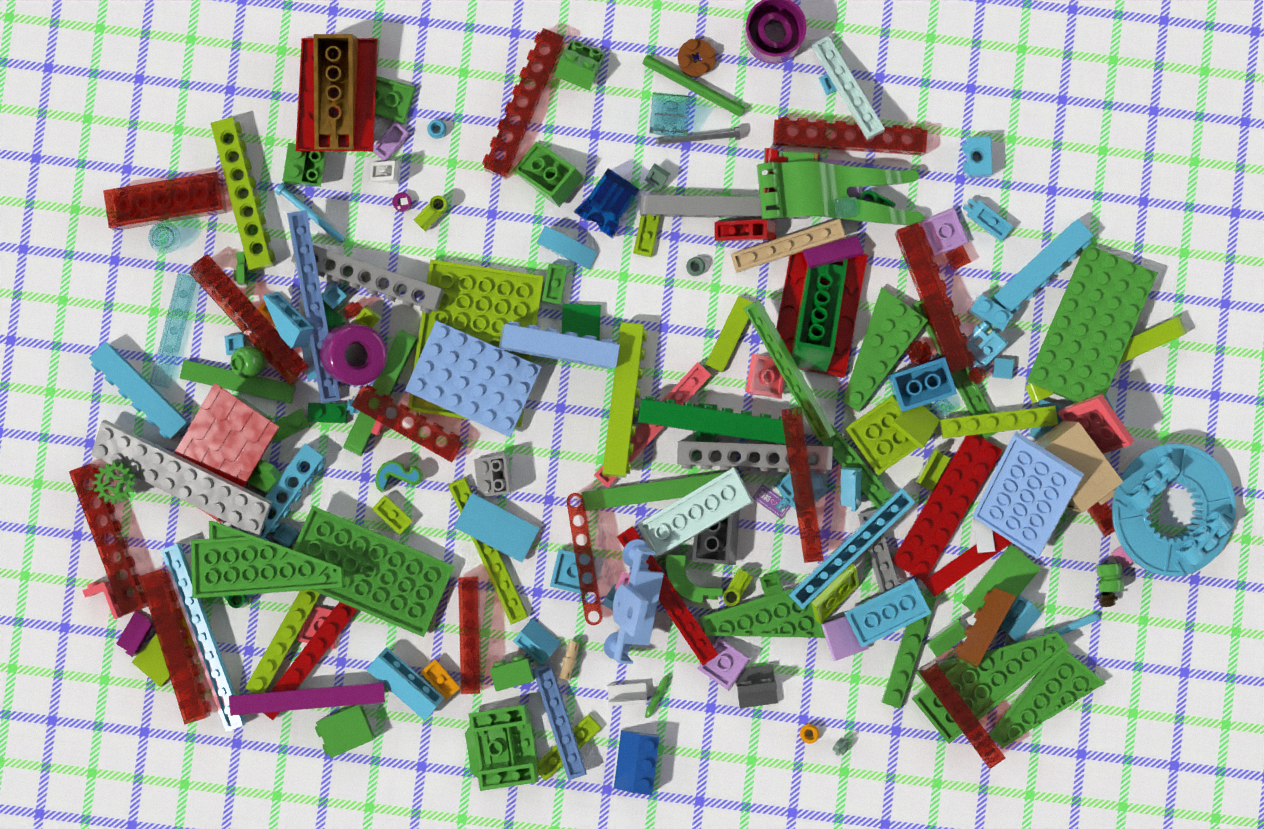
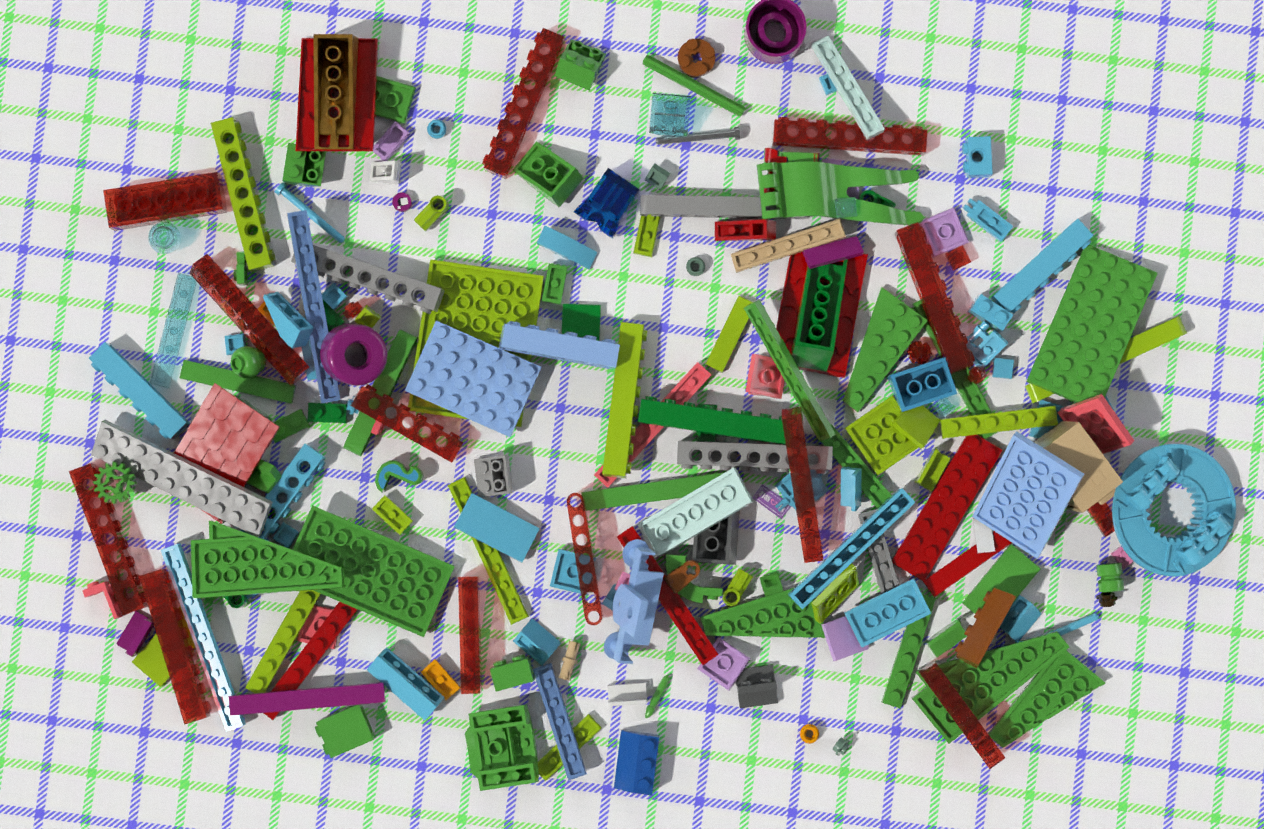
(680, 578): none -> dark orange piece

